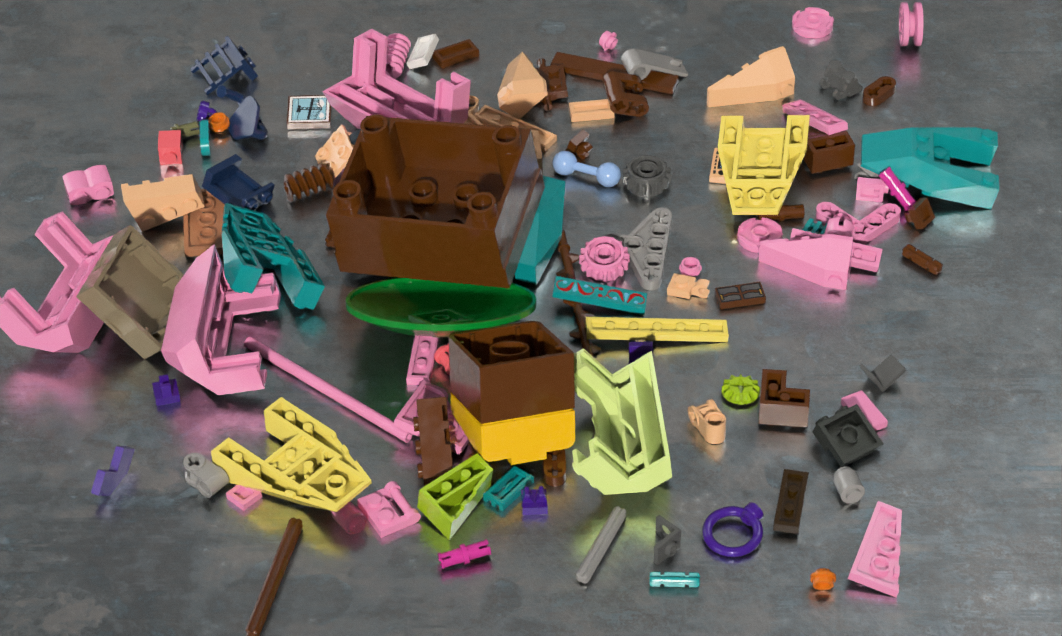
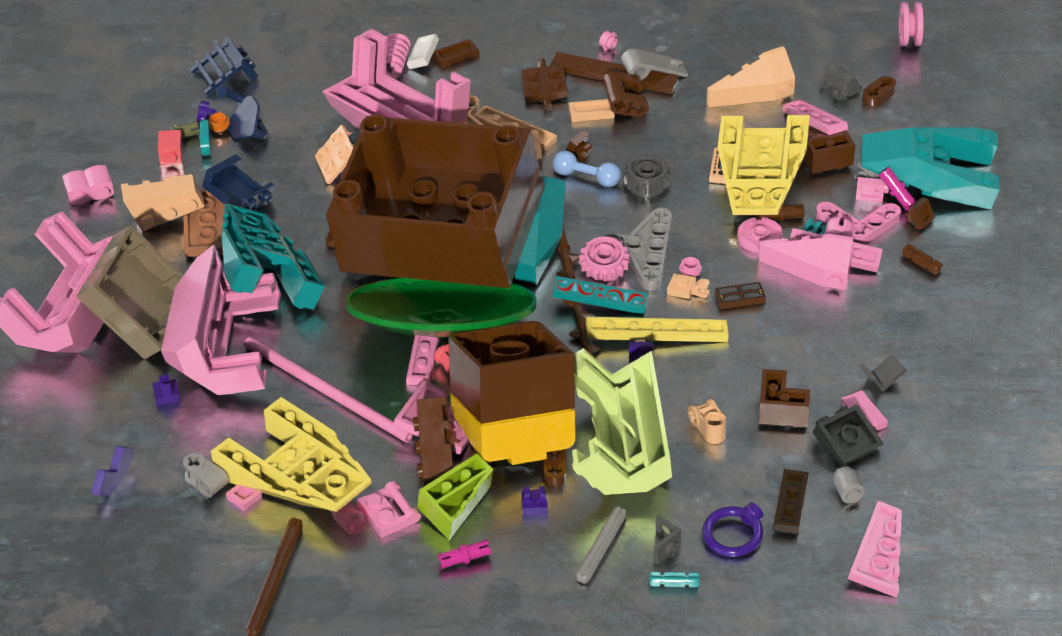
(307, 180): reddish brown piece -> none
(308, 112): tile -> none
(512, 489): teal tile -> none
(521, 87): light nougat wedge -> none
(732, 393): lime gear -> none
(812, 23): bright pink tile -> none
(823, 579): orange plate -> none

